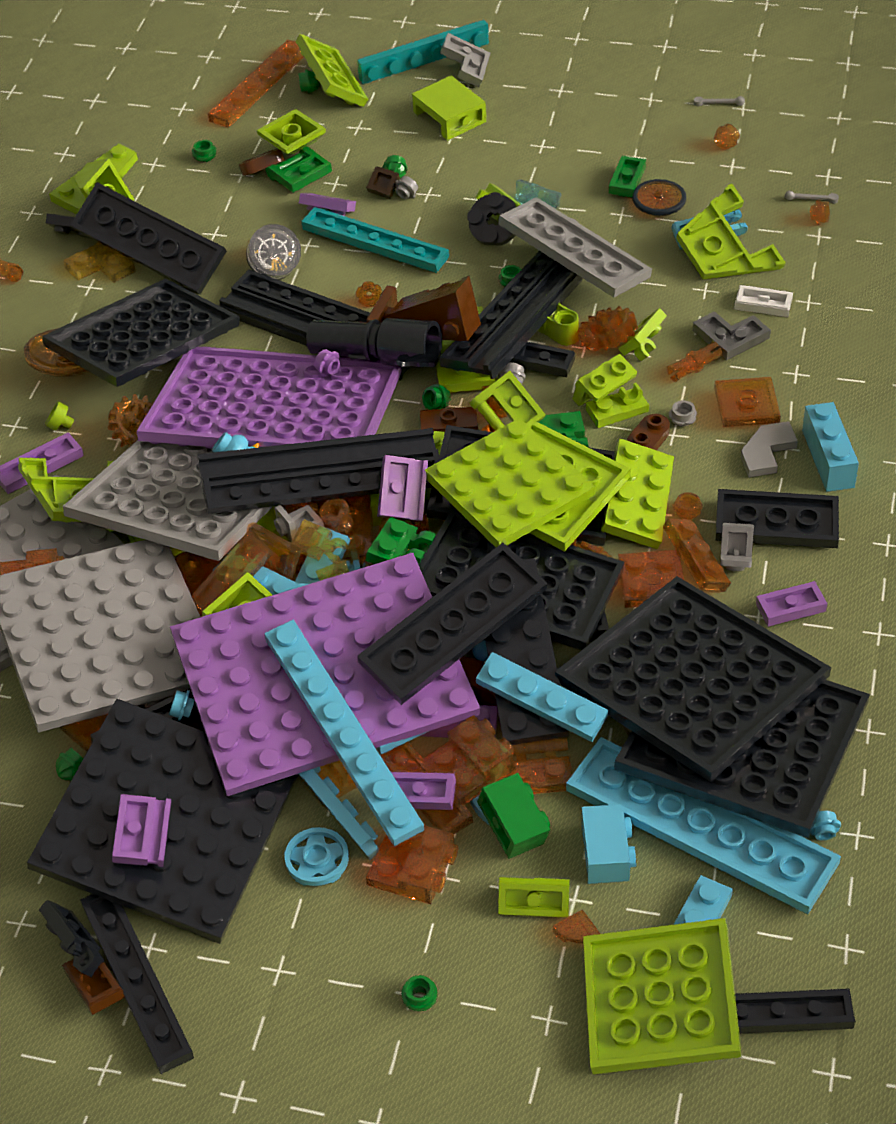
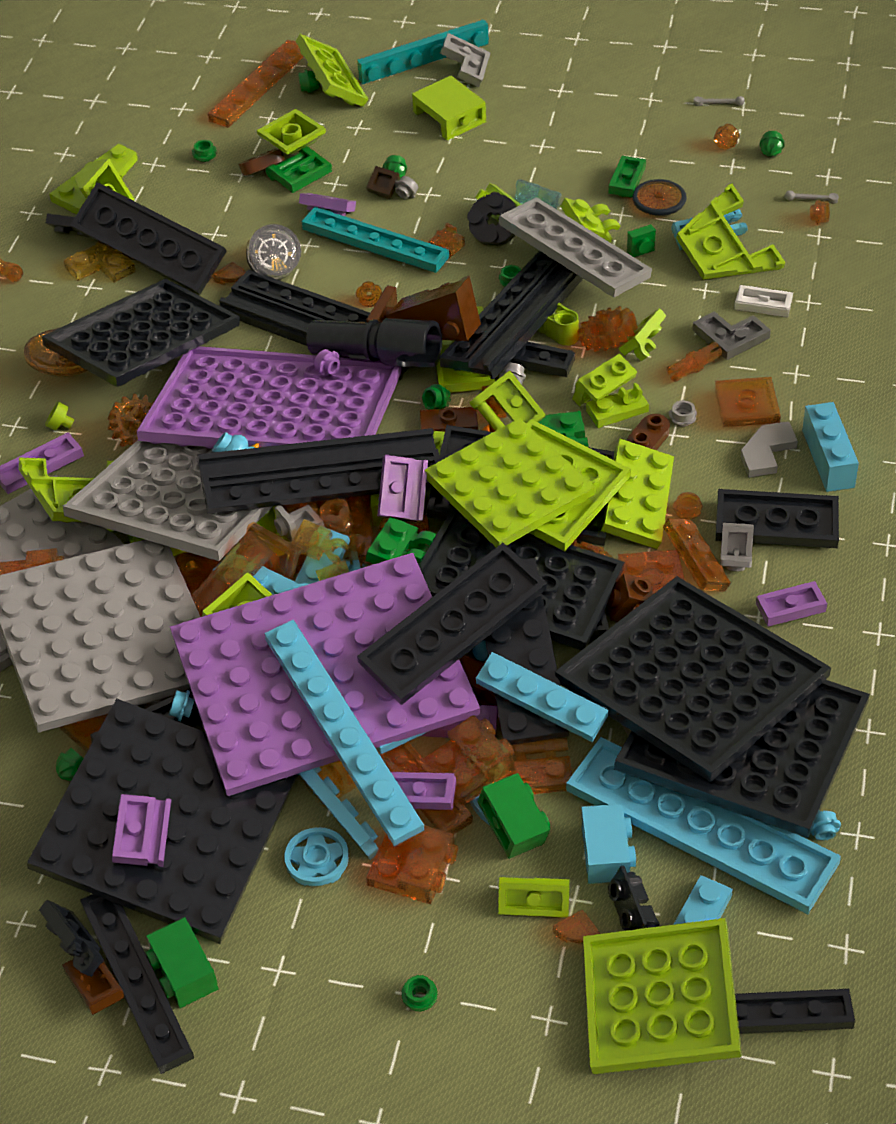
(181, 962): none -> green brick
(228, 274): none -> clear orange tile
(448, 239): none -> clear orange tile
(588, 217): none -> lime plate
(626, 594): none -> reddish brown bracket
(627, 894): none -> black hinge
(641, 241): none -> green plate
(771, 143): none -> green plate

